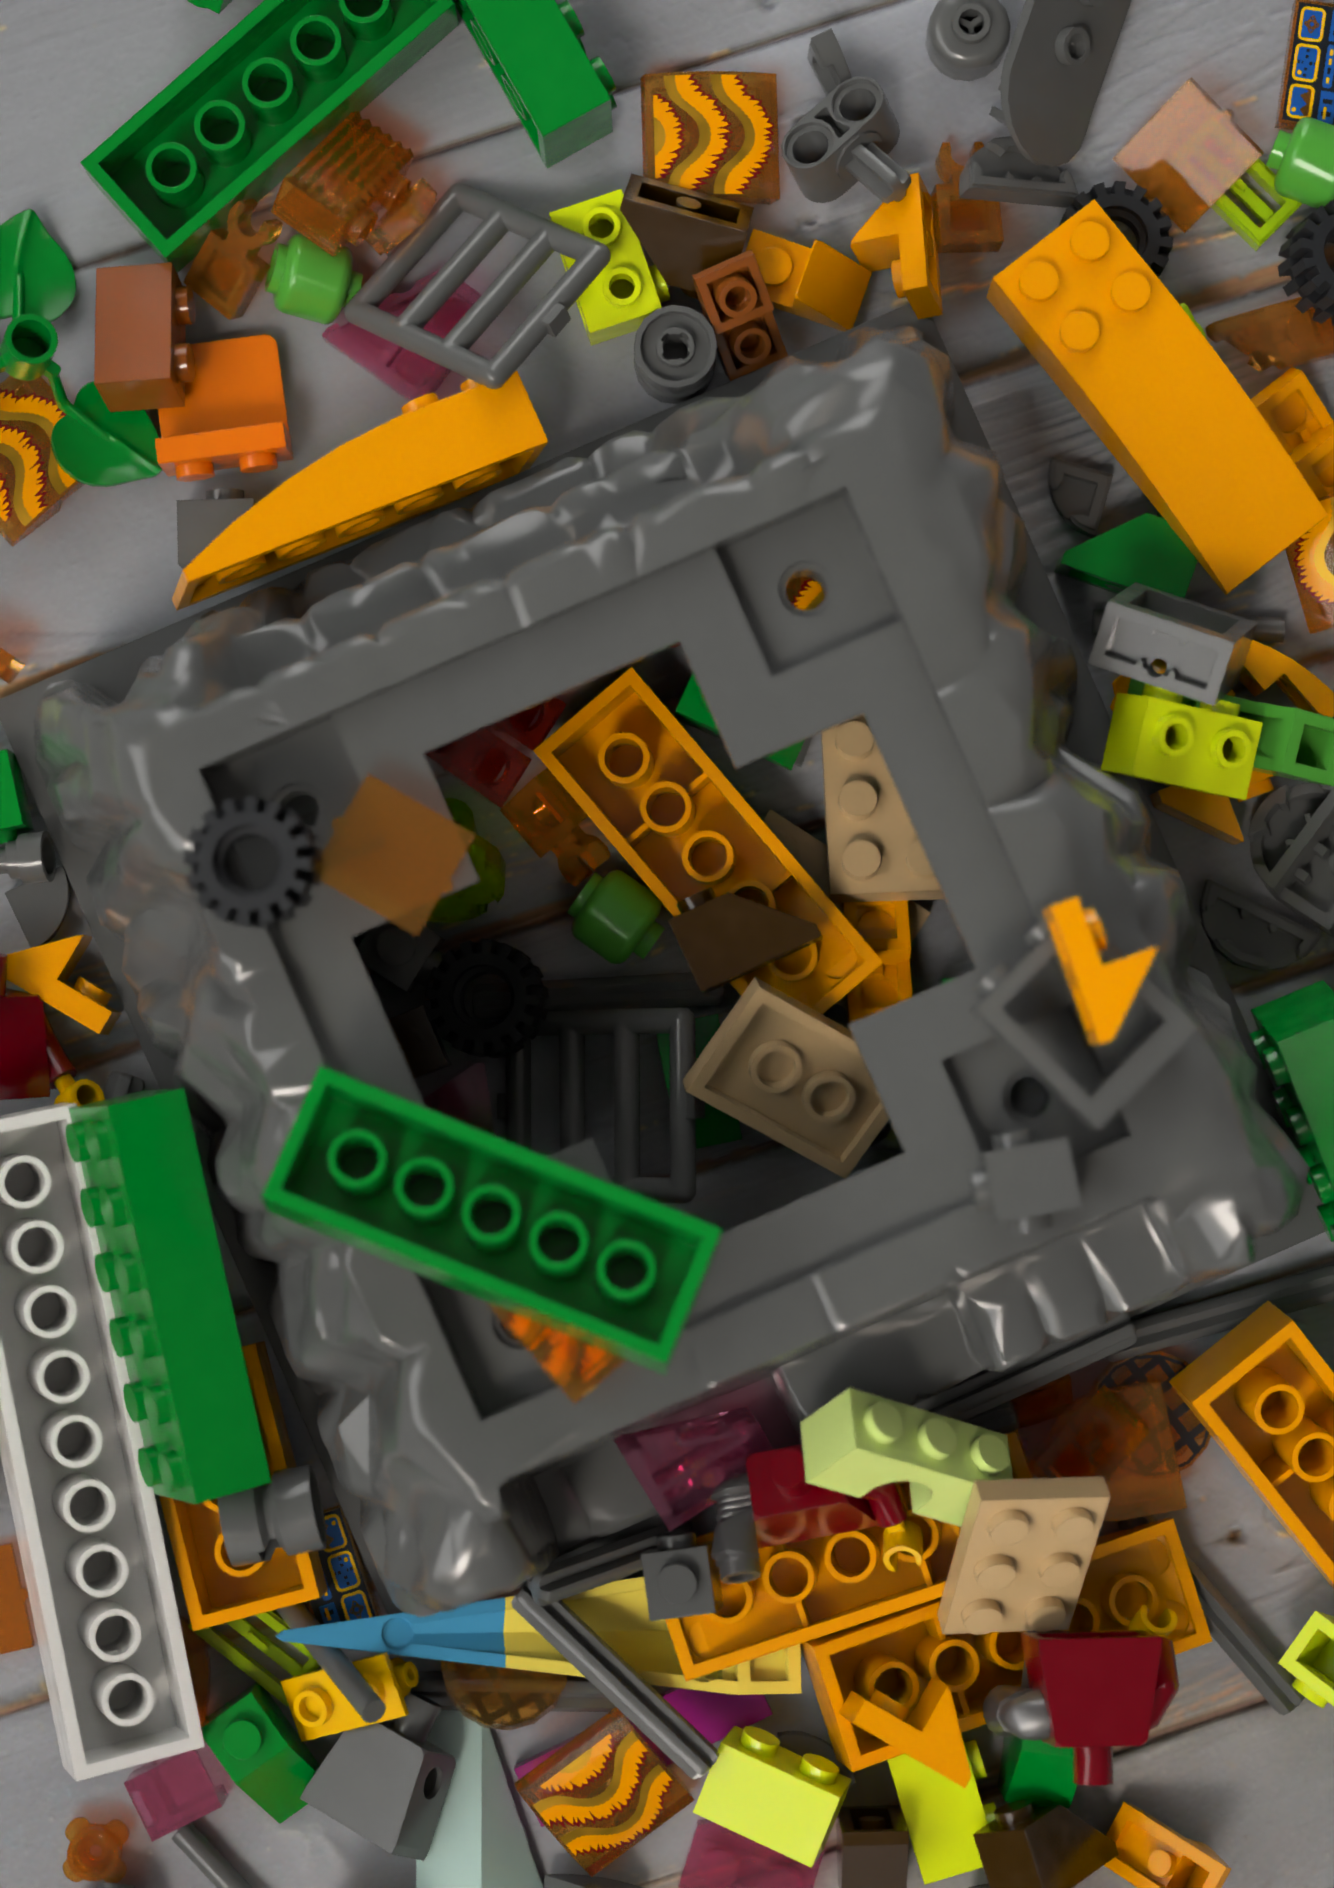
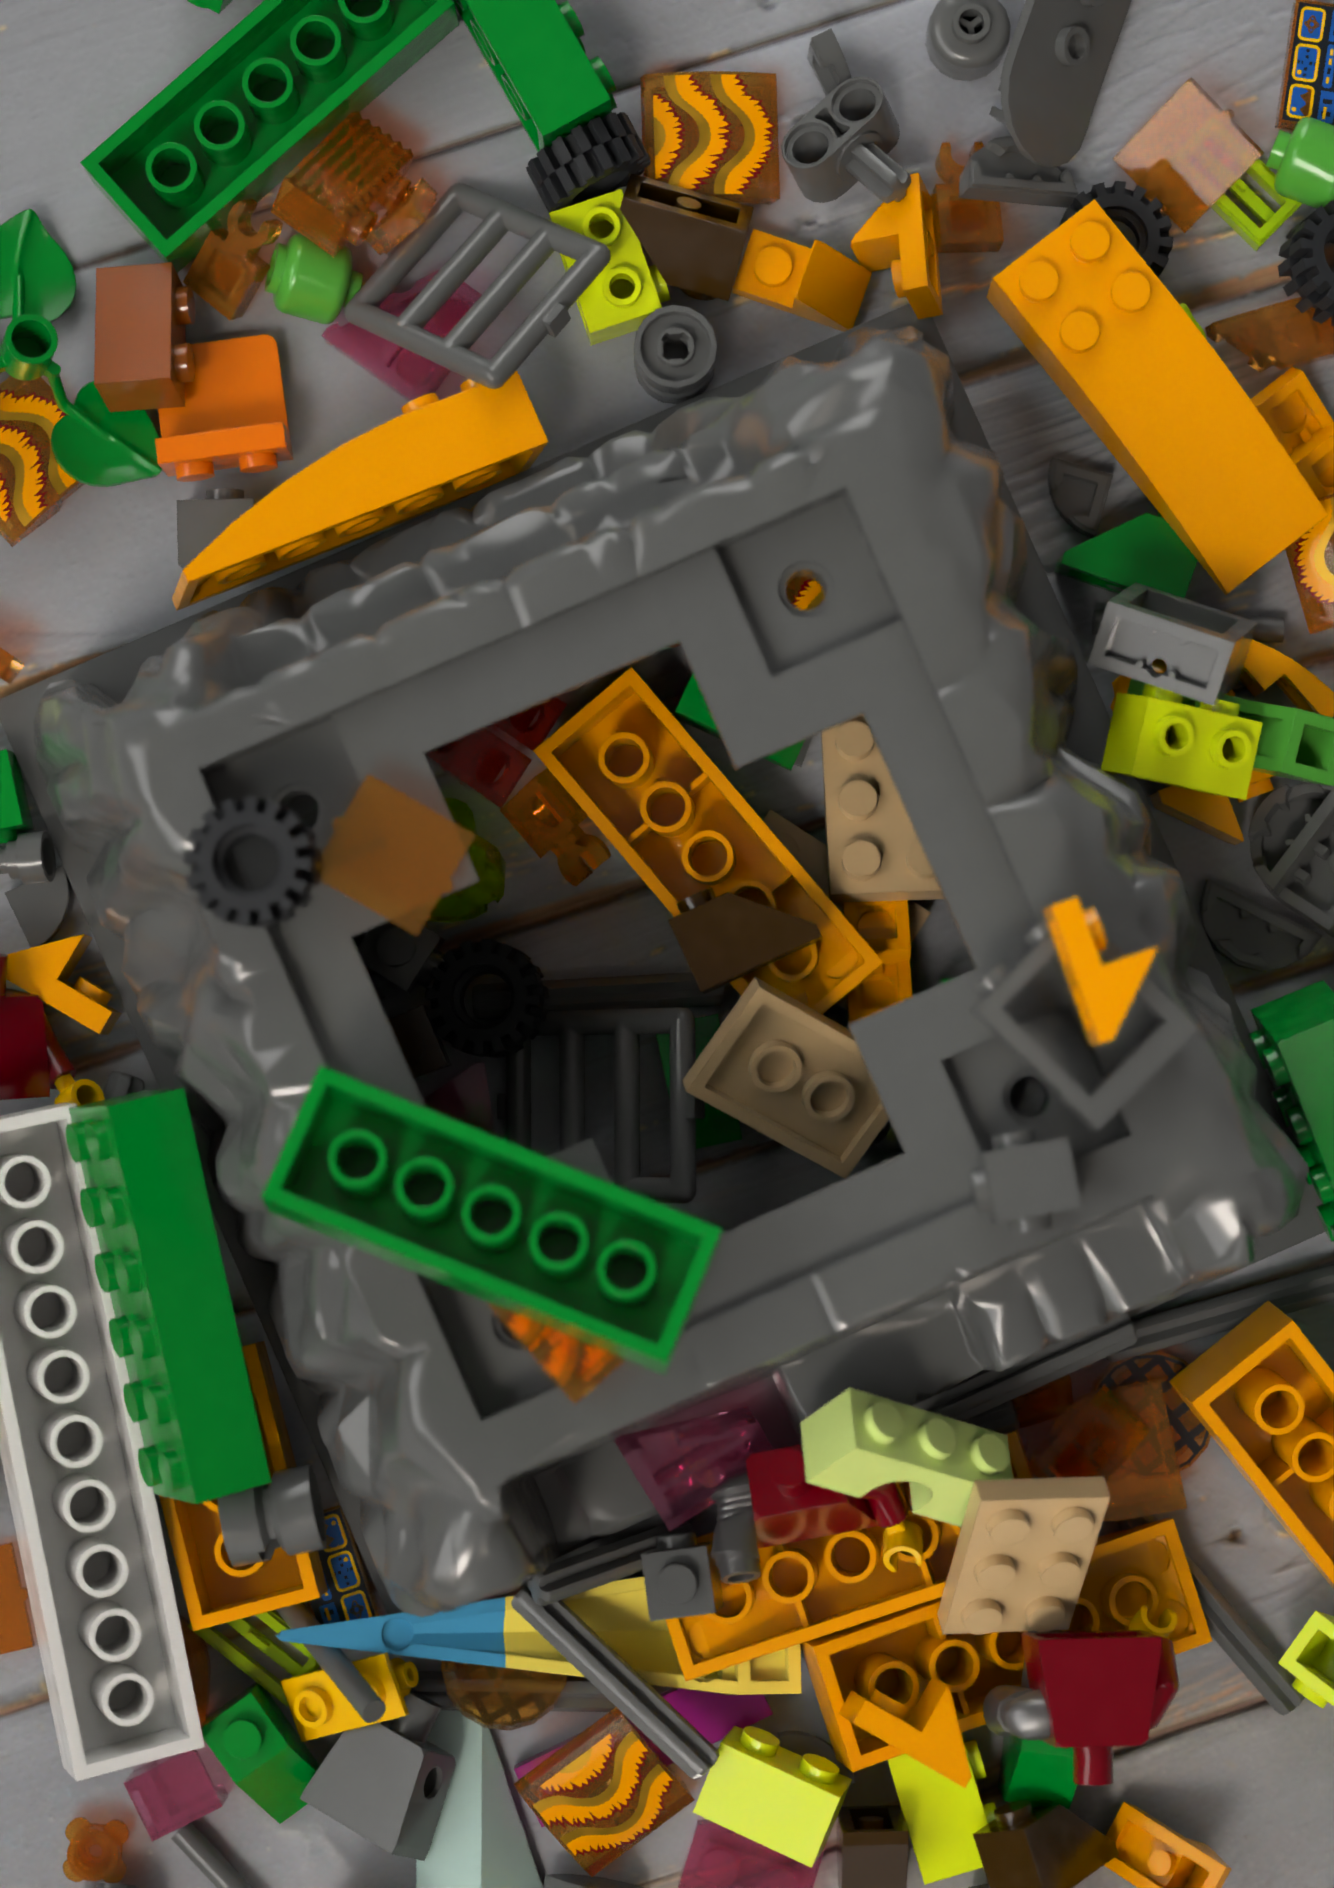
(588, 162): none -> black tyre
(616, 917): bright green head -> none
(740, 314): dark orange slope -> none

